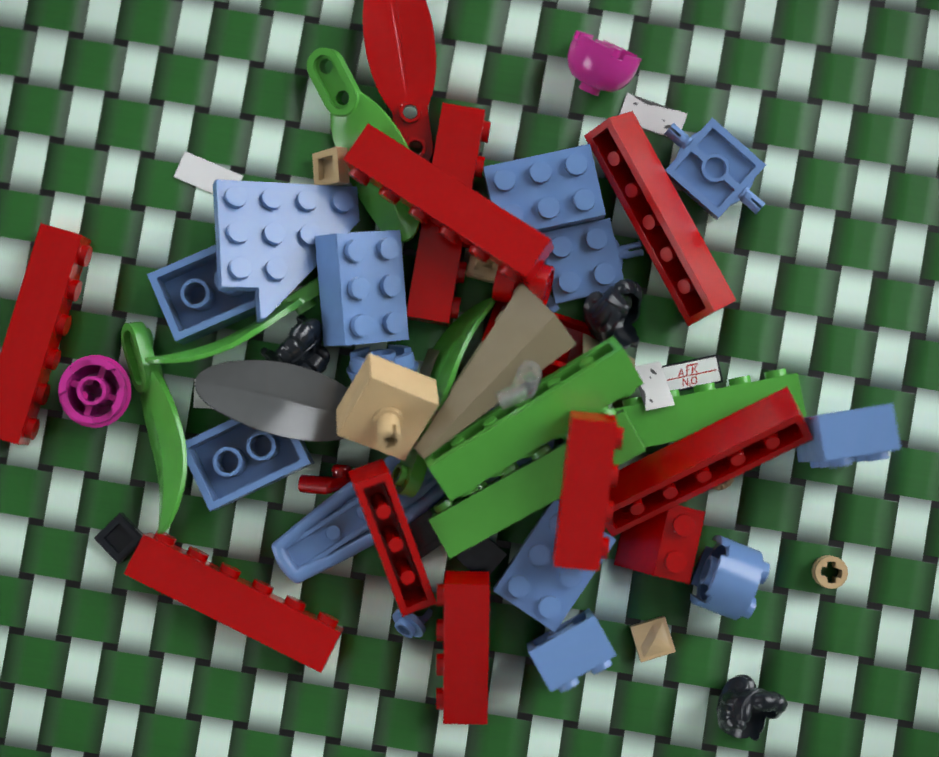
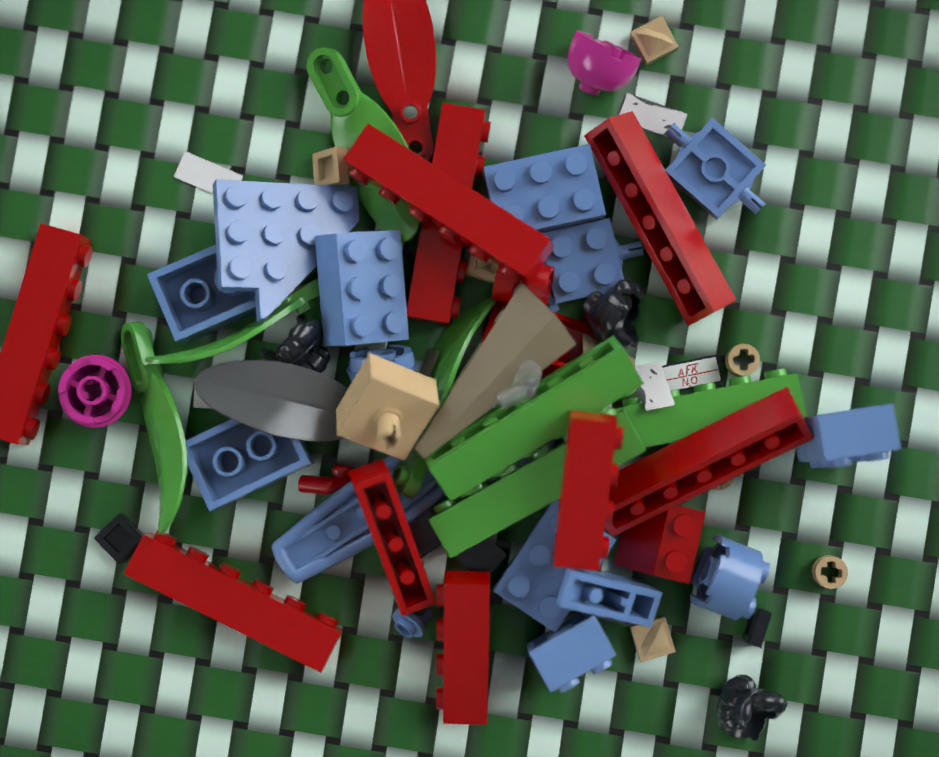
(609, 596): none -> medium blue slope
(653, 40): none -> tan tile
(749, 368): none -> tan bush
(756, 627): none -> black tile

